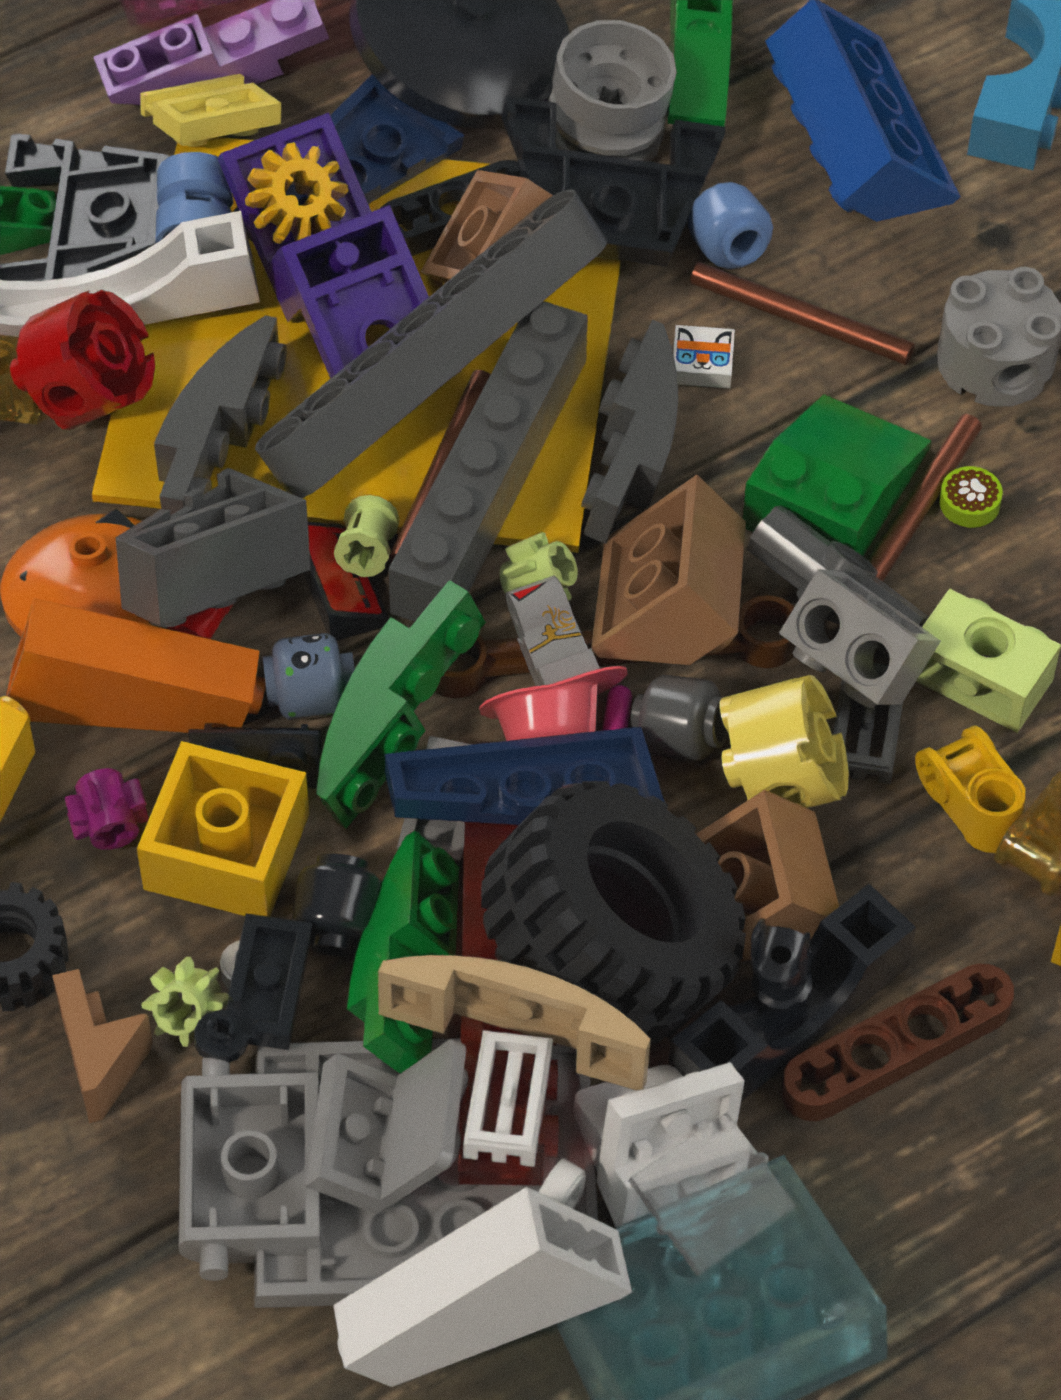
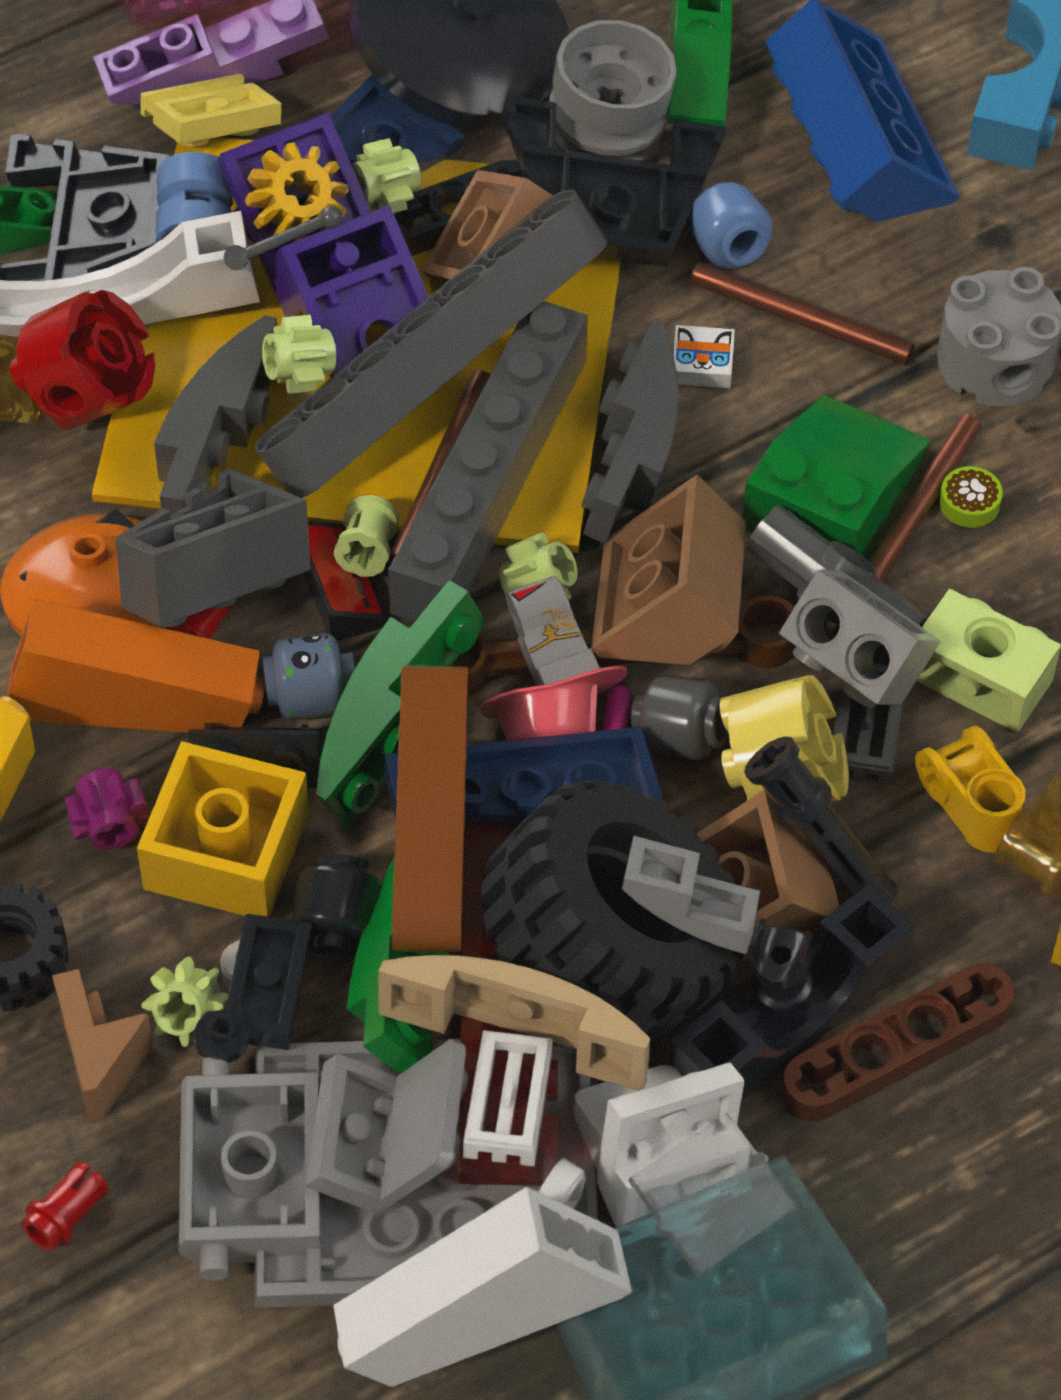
(55, 1216): none -> red pin
(237, 256): none -> dark grey hinge
(299, 354): none -> yellowish green gear
(387, 175): none -> yellowish green gear
(430, 810): none -> dark orange beam
(667, 885): none -> light grey slope
(807, 805): none -> black pin

